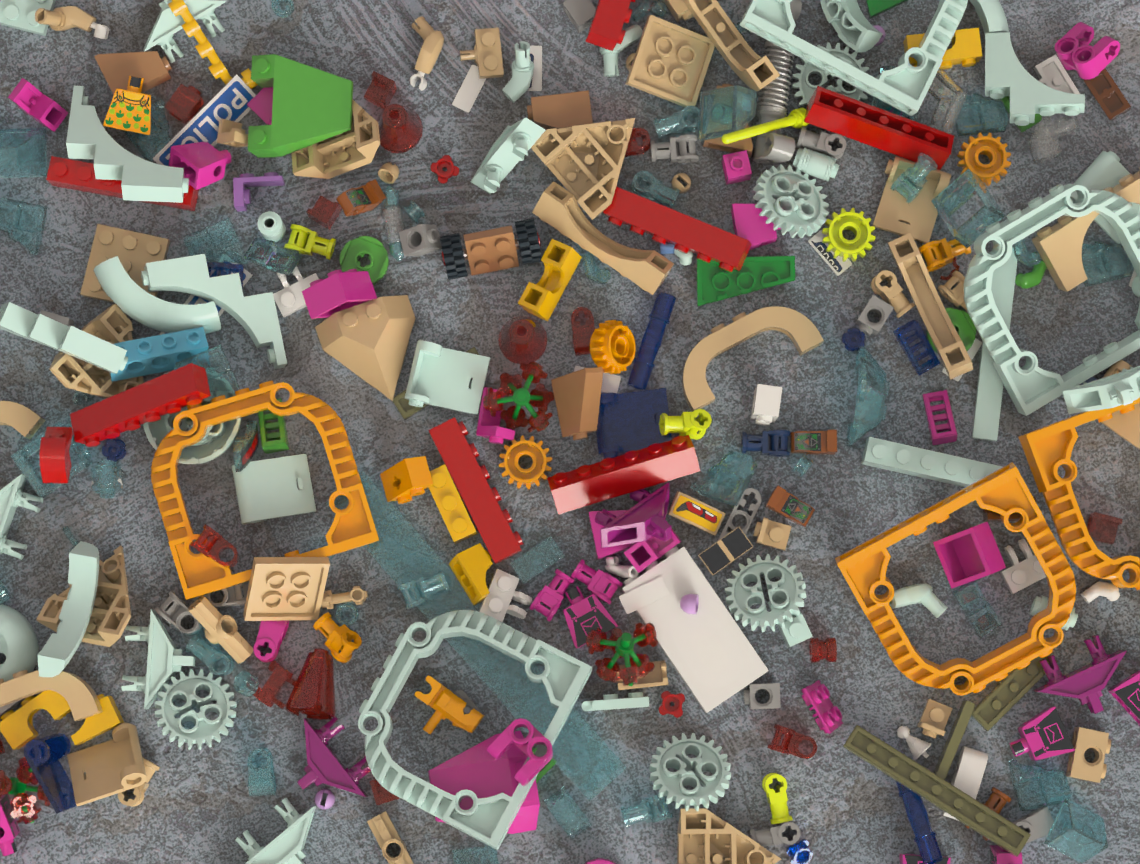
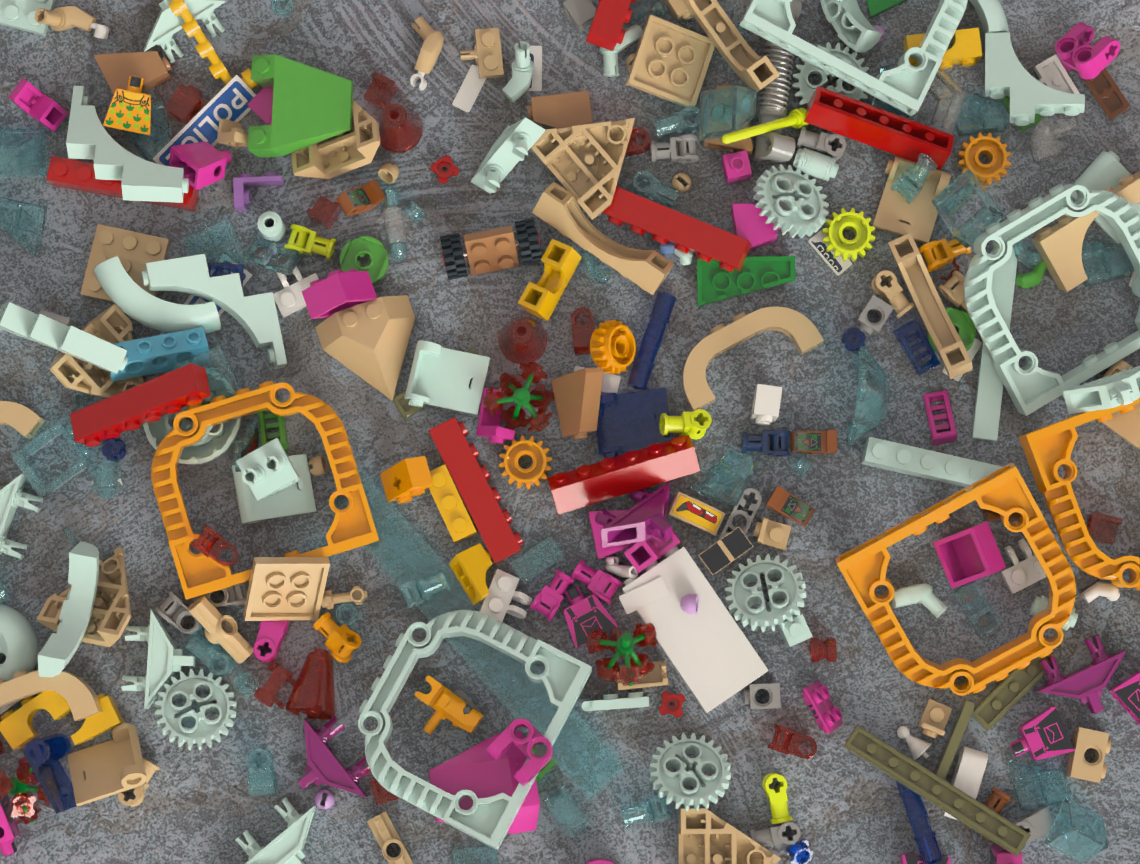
(55, 456): red brick -> none
(268, 470): none -> light aqua piece
(319, 465): none -> tan hinge
(420, 240): light grey brick -> none

